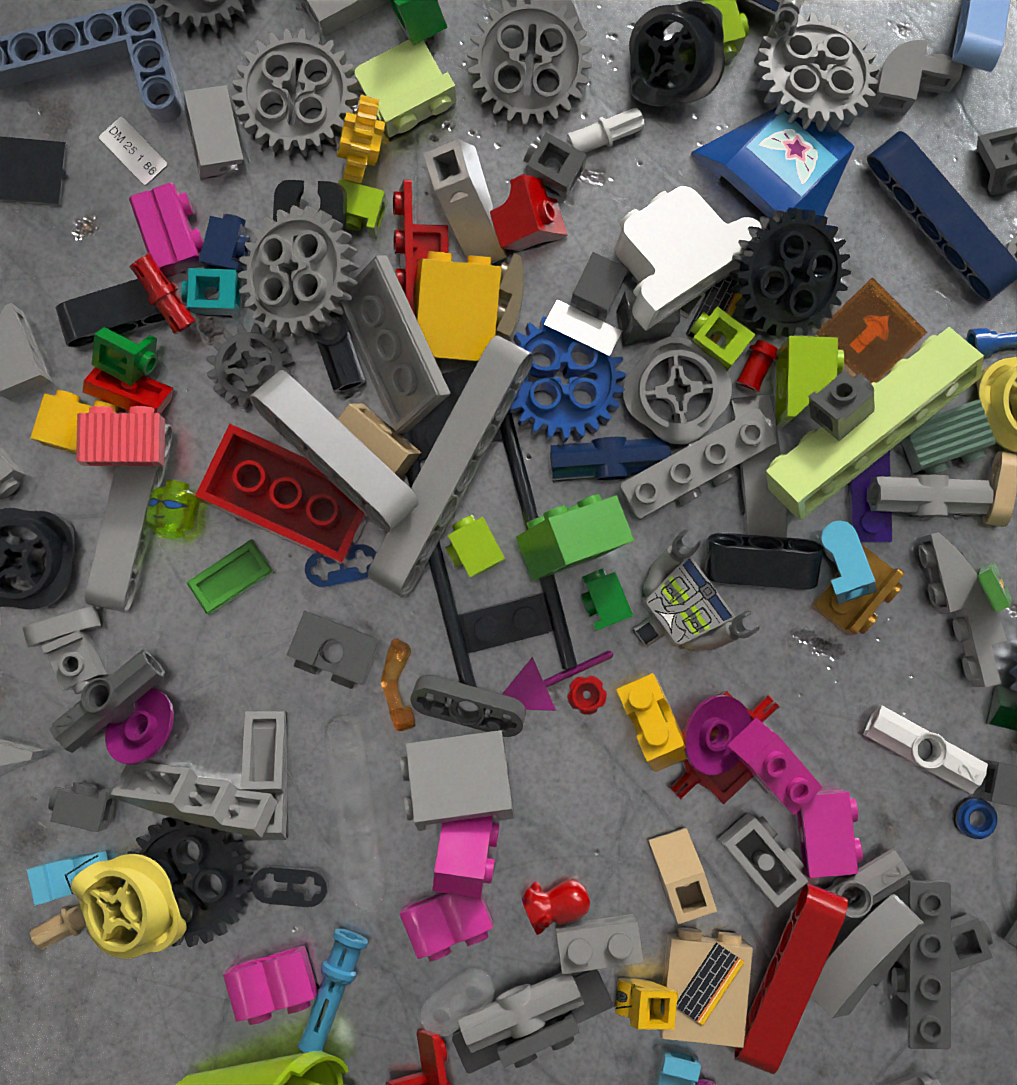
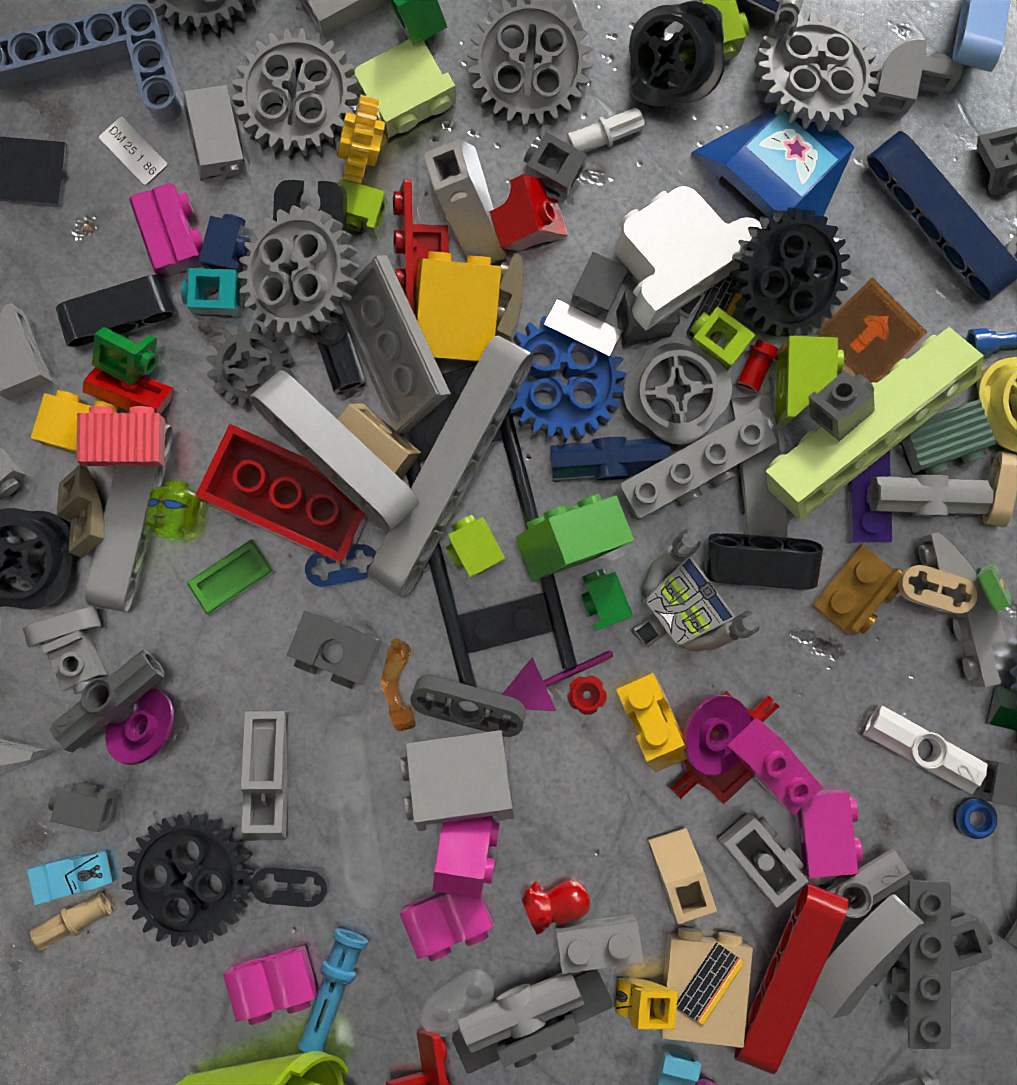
(81, 504): none -> dark tan slope
(139, 904): light yellow piece -> none
(162, 293): red pin -> none
(195, 799): light grey slope -> none
(844, 548): medium azure leg -> none
(940, 581): none -> tan beam

